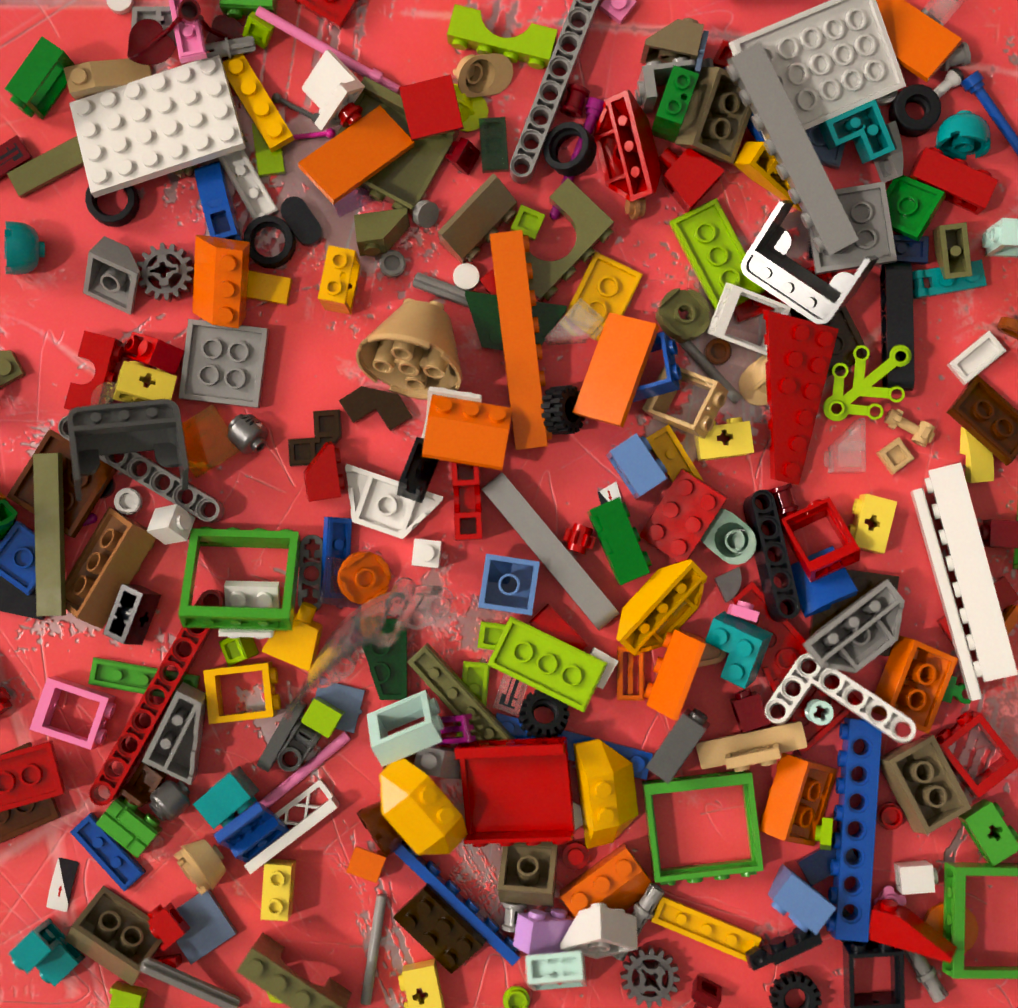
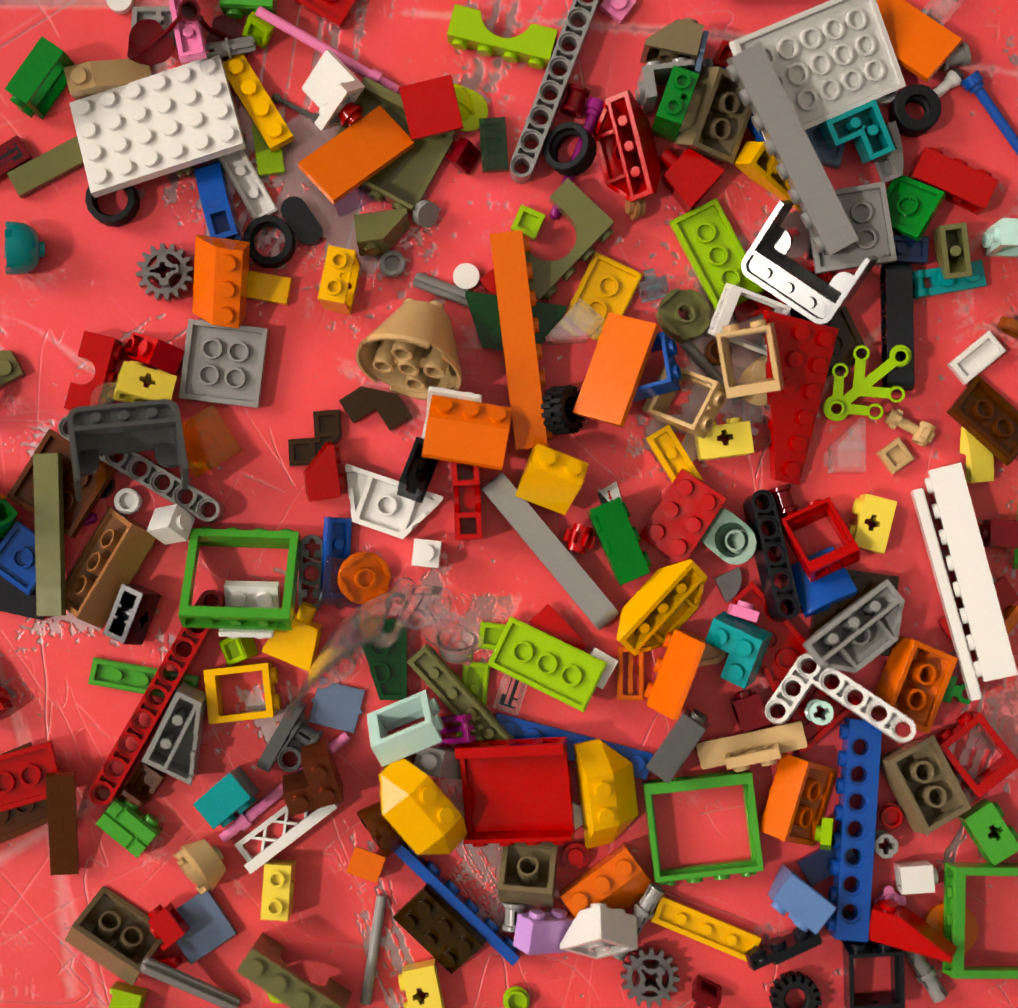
(48, 952): teal brick -> none
(49, 701): bright pink window -> none
(62, 823): none -> reddish brown tile
(62, 884): sticker -> none
(108, 852): blue tile -> none
(112, 275): light grey slope -> none
(170, 800): flat silver head -> none
(247, 433): flat silver head -> none
(251, 832): blue slope -> none
(316, 784): none -> copper brick
(322, 717): lime panel -> none
(329, 133): dark pink hinge -> none
(454, 641): none -> clear piece
(477, 220): dark tan slope -> none
(483, 74): tan piece -> none
(509, 584): medium blue slope -> none
(536, 728): black tyre -> none
(549, 969): light aqua window -> none
(551, 479): none -> yellow slope
(636, 465): medium blue slope -> none
(652, 286): none -> clear light blue tile
(751, 387): none -> tan window
(888, 850): none -> light grey bush
(964, 135): teal cylinder -> none

